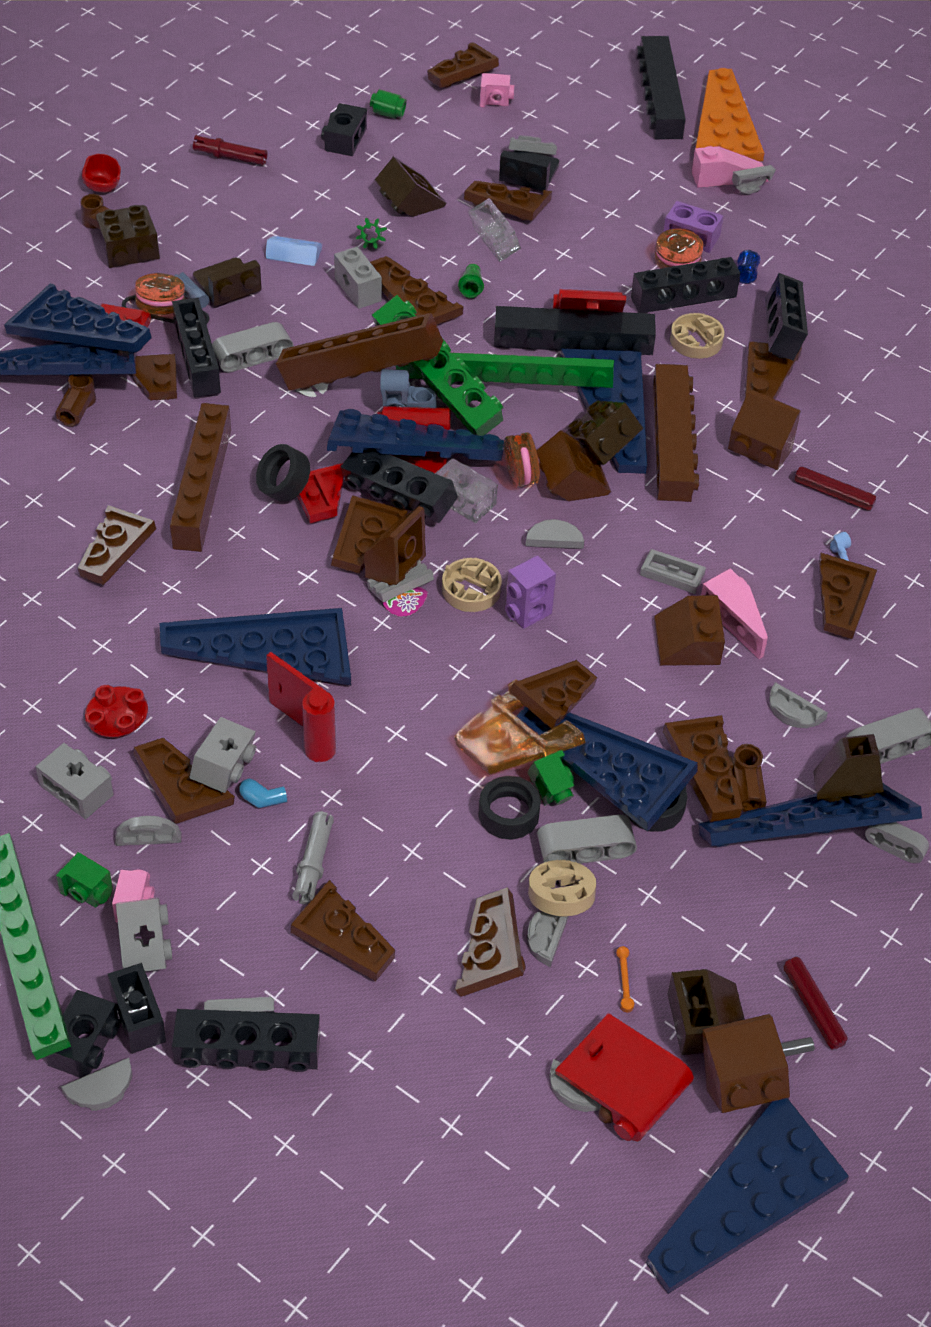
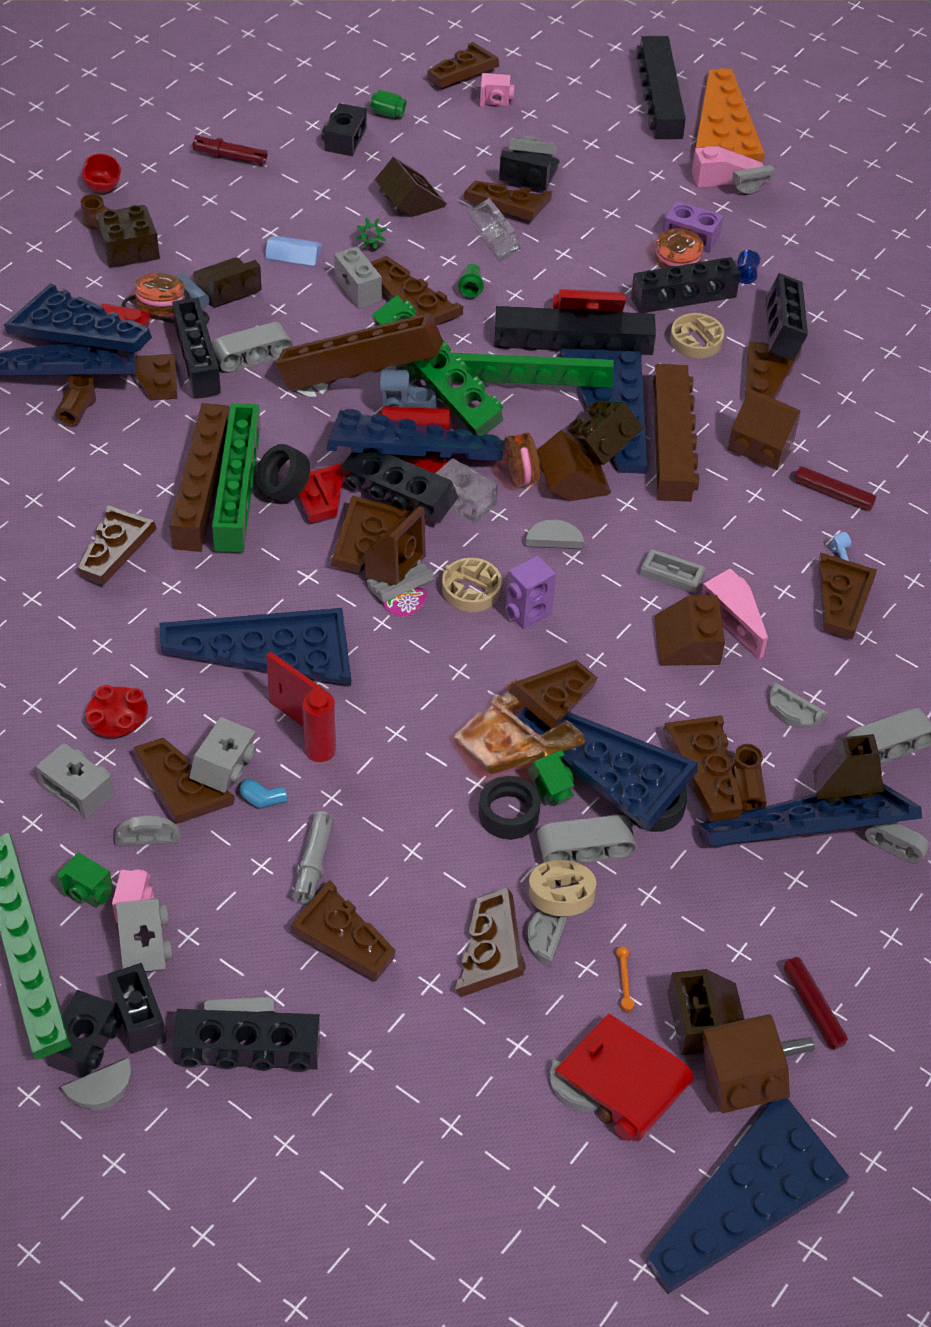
(236, 478): none -> green brick

